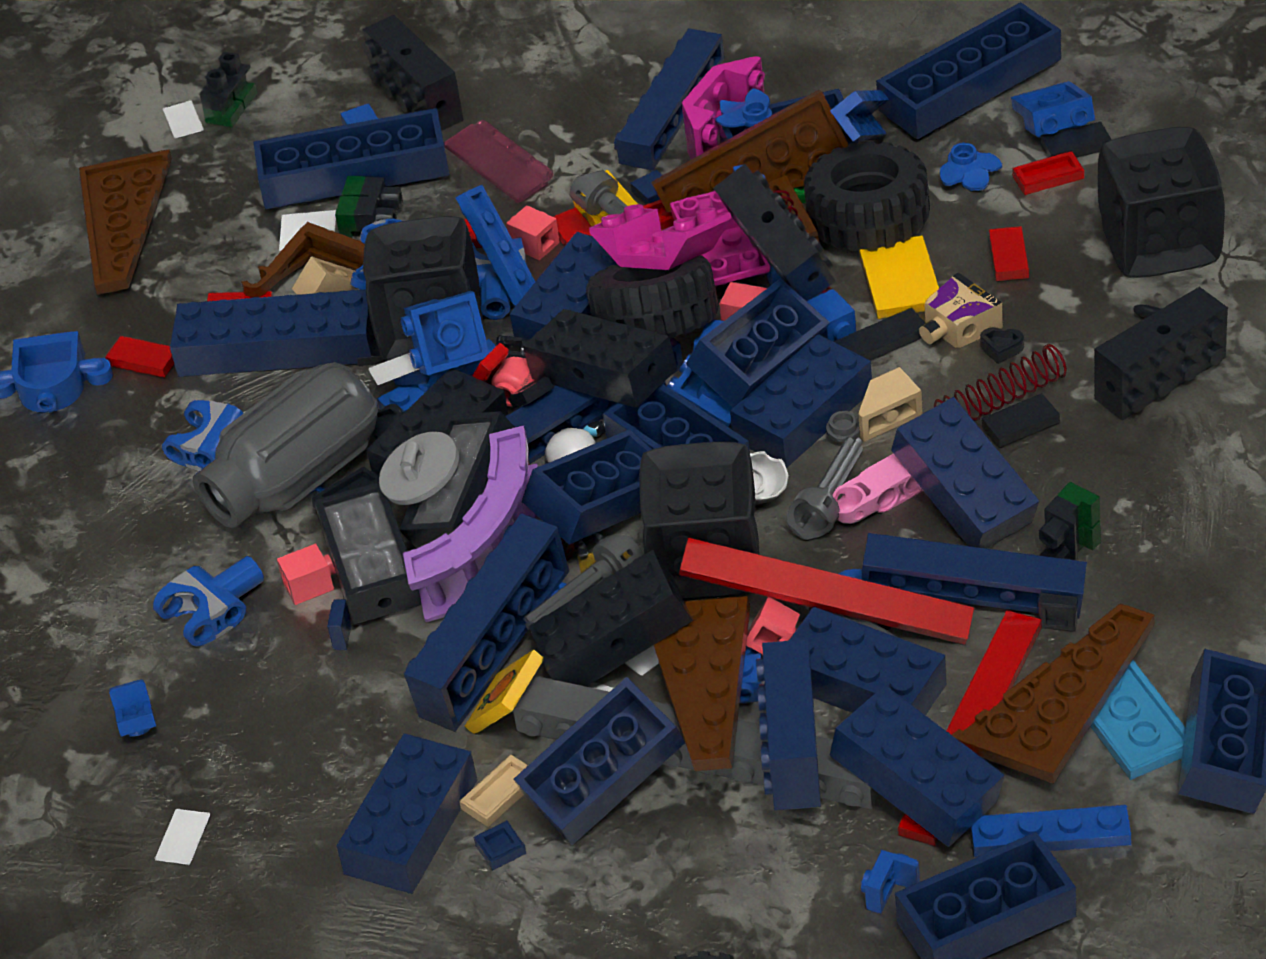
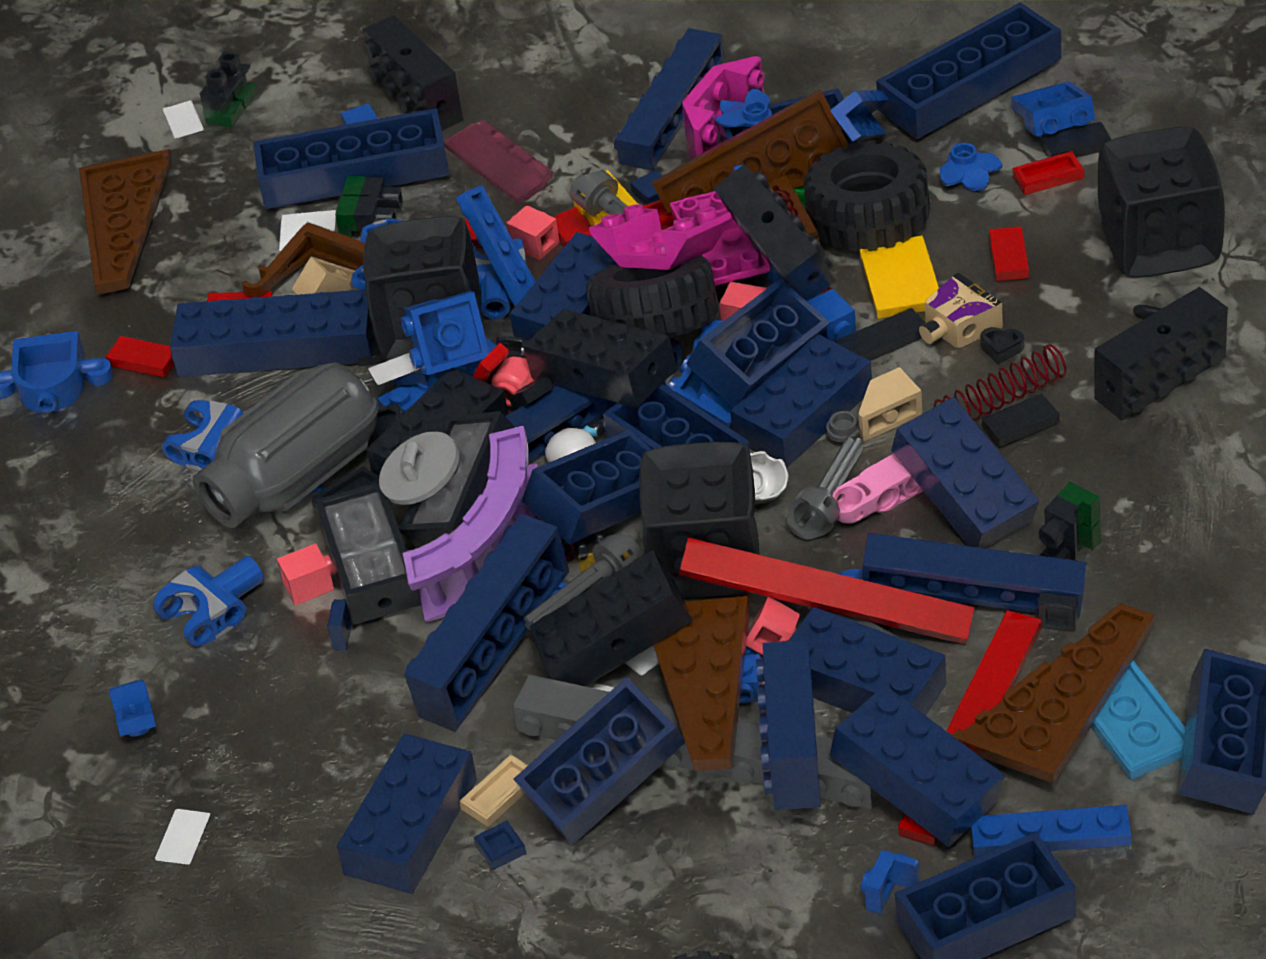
(504, 692): yellow tile -> none

